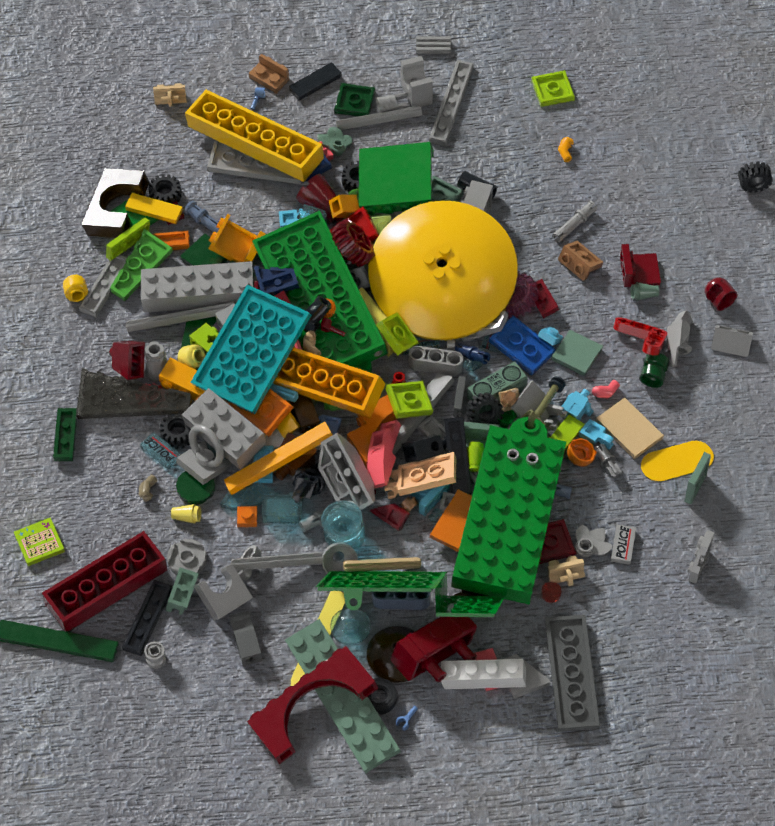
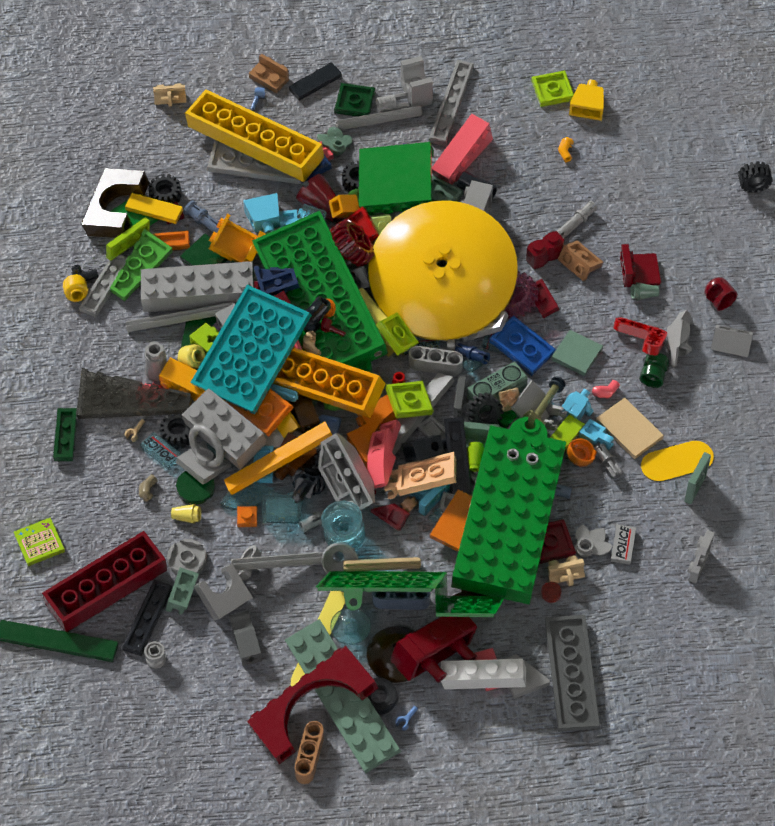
(87, 275): none -> black arm
(128, 358): dark red torso -> none
(128, 432): none -> tan hand
(263, 213): none -> medium azure torso
(309, 743): none -> medium nougat beam
(433, 45): light grey tile -> none
(463, 149): none -> coral wedge
(544, 250): none -> dark red brick
(550, 335): medium azure plate -> none
(588, 101): none -> yellow torso

